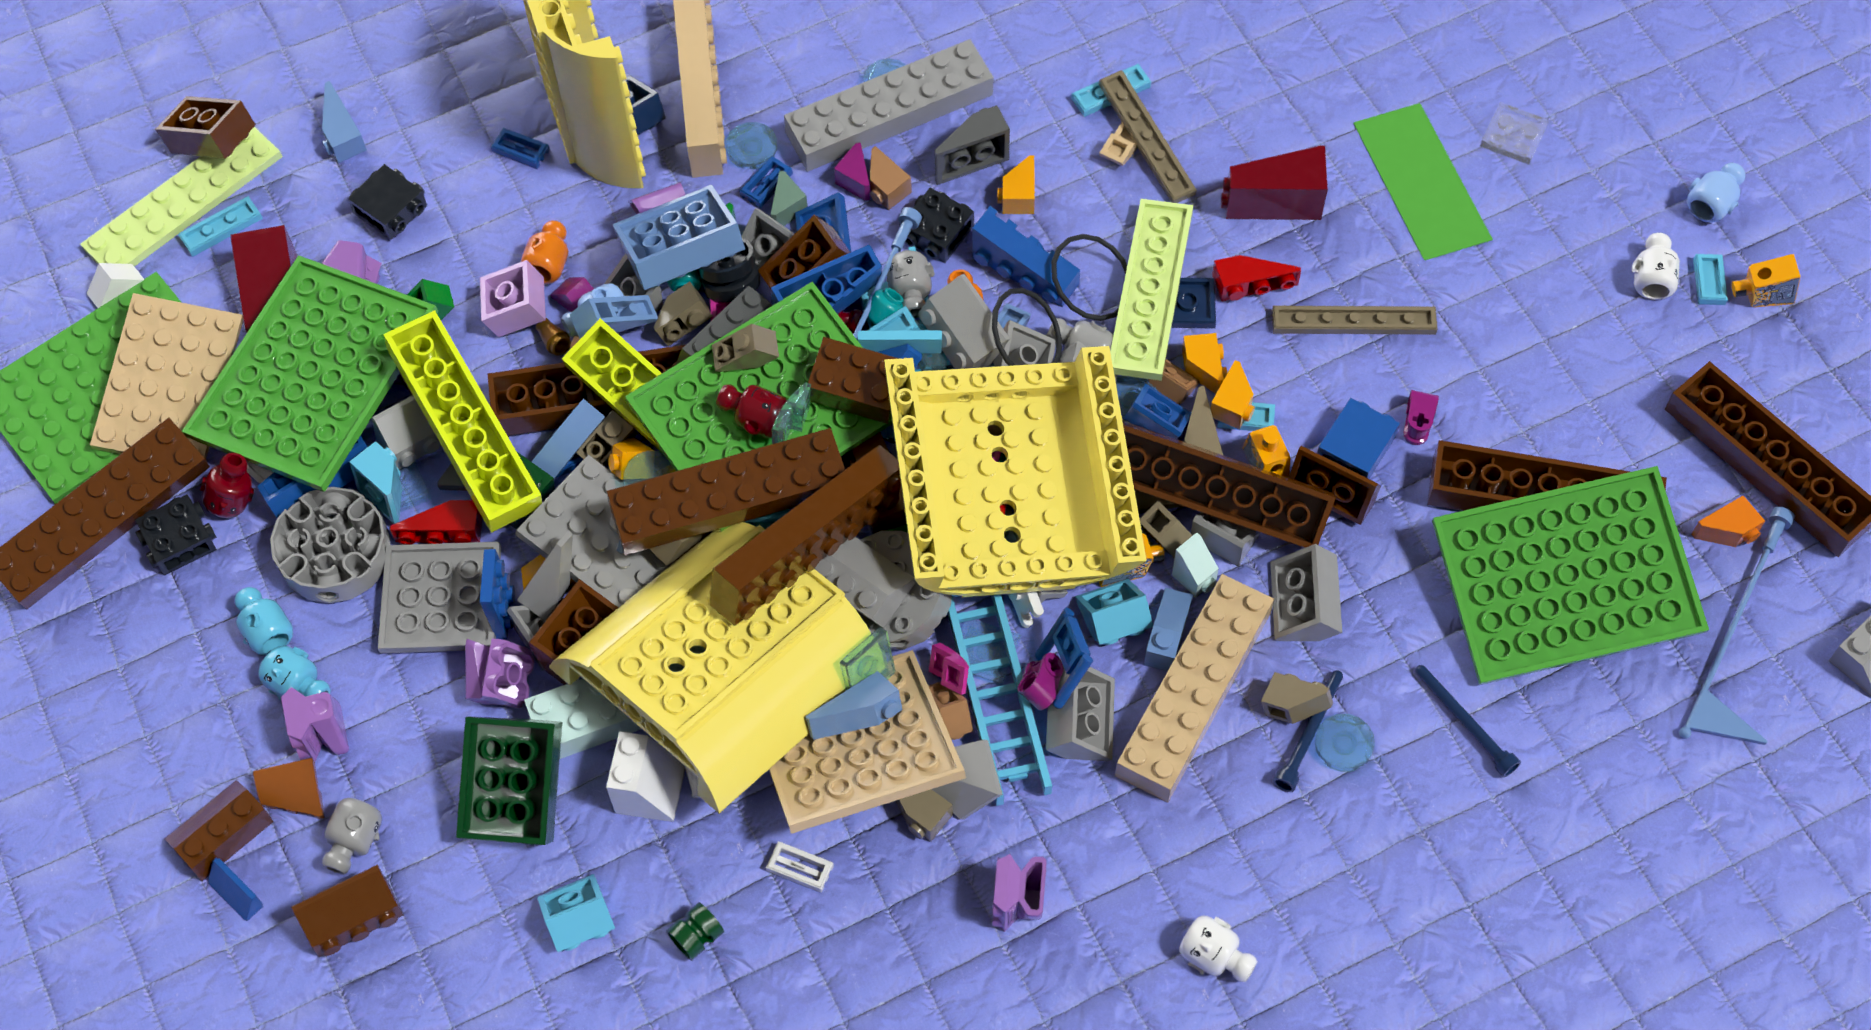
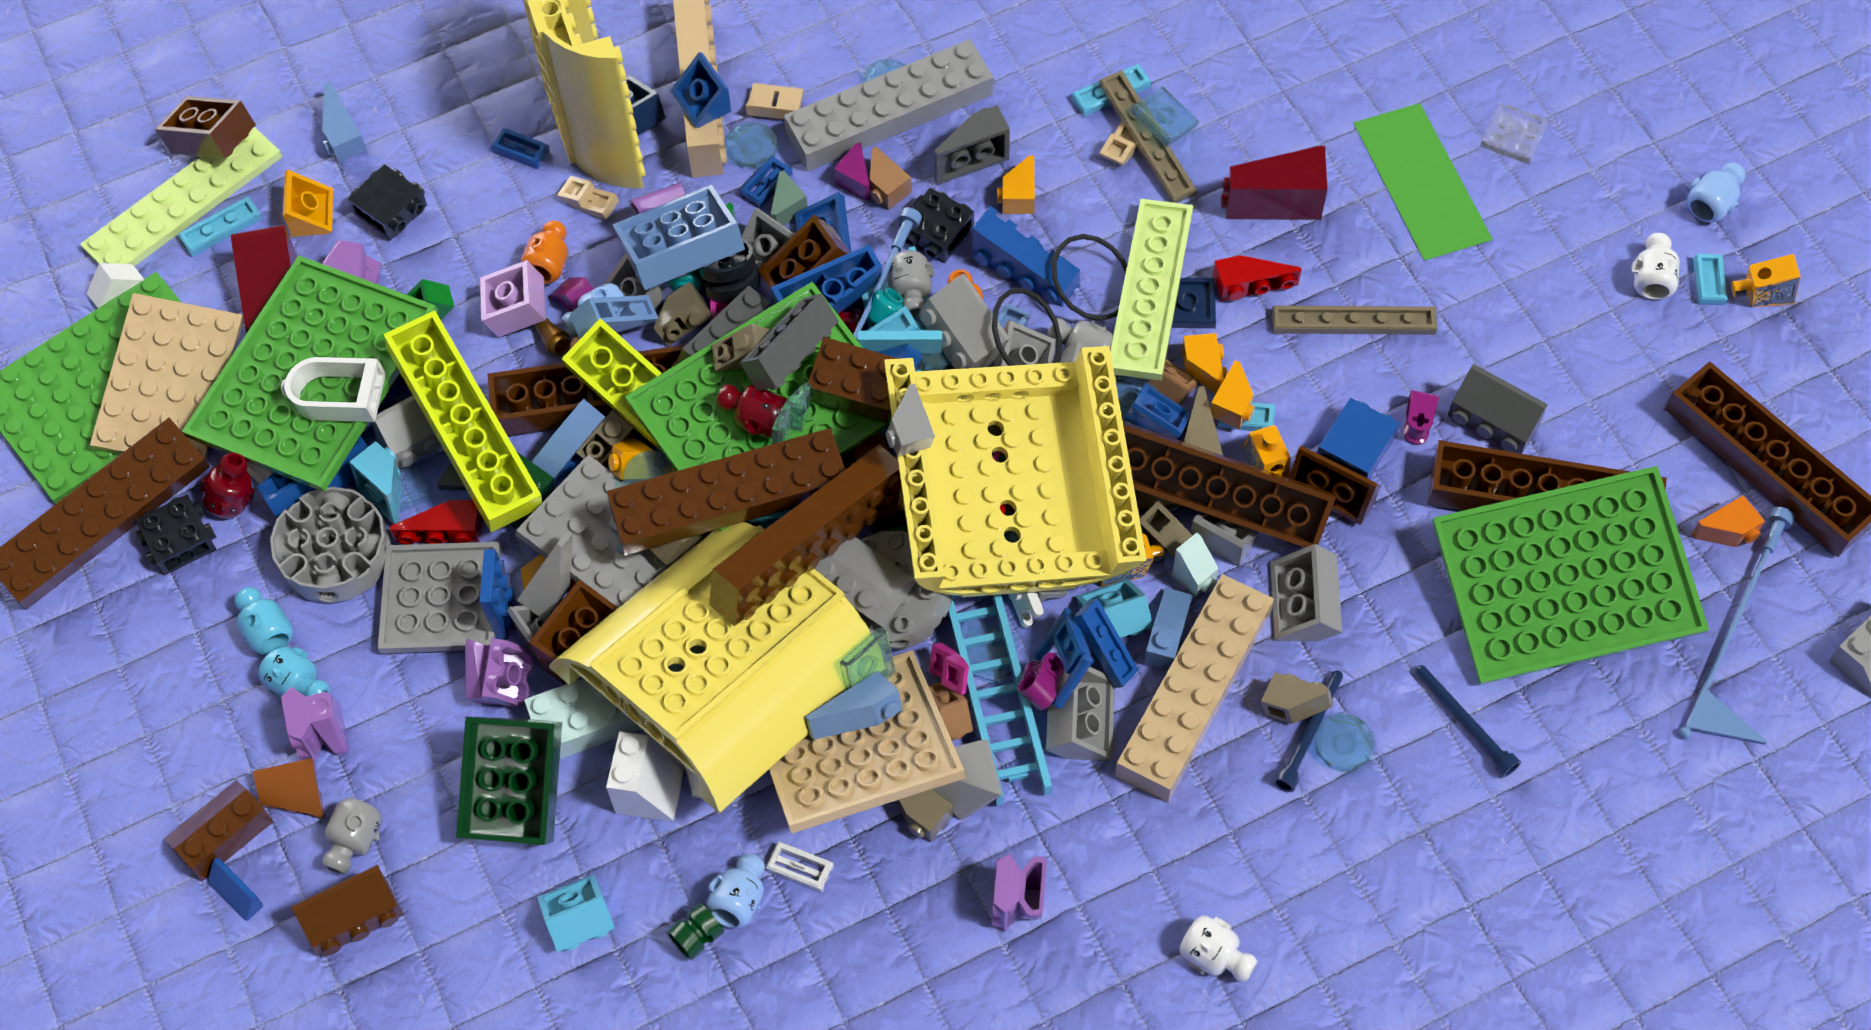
(307, 205): none -> light orange slope
(368, 397): none -> white window
(586, 198): none -> tan slope
(702, 92): none -> blue slope
(737, 892): none -> light blue piece
(762, 99): none -> tan piece
(789, 343): none -> dark grey brick
(910, 425): none -> light grey slope
(1106, 643): none -> blue plate
(1164, 116): none -> clear light blue tile
(1497, 410): none -> dark grey slope

